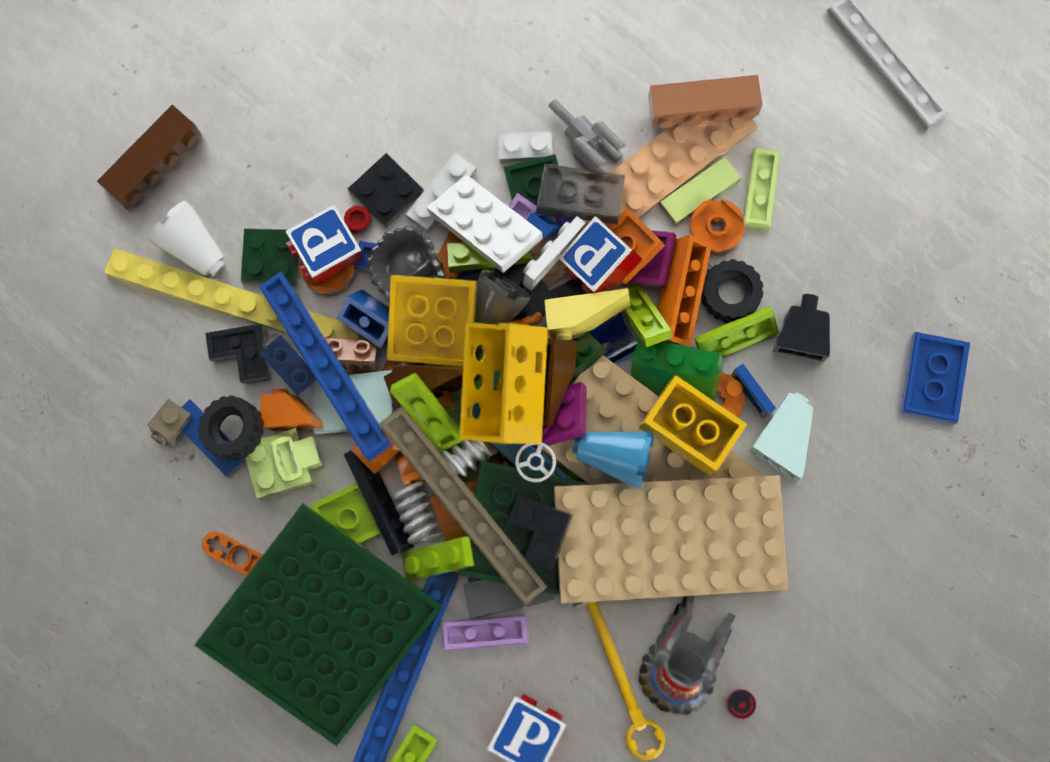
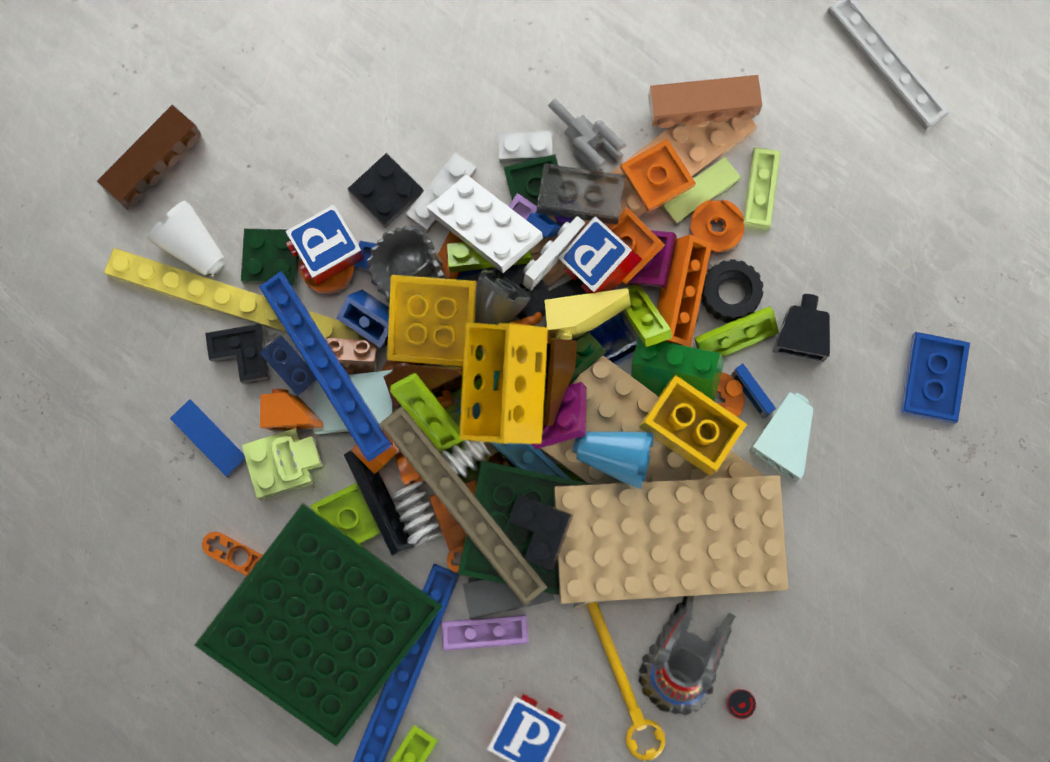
(168, 423): dark tan bracket -> none
(214, 416): black tyre -> none
(357, 219): red tile -> none
(438, 559): lime plate -> none
(541, 467): white piece -> none
(657, 175): none -> orange plate

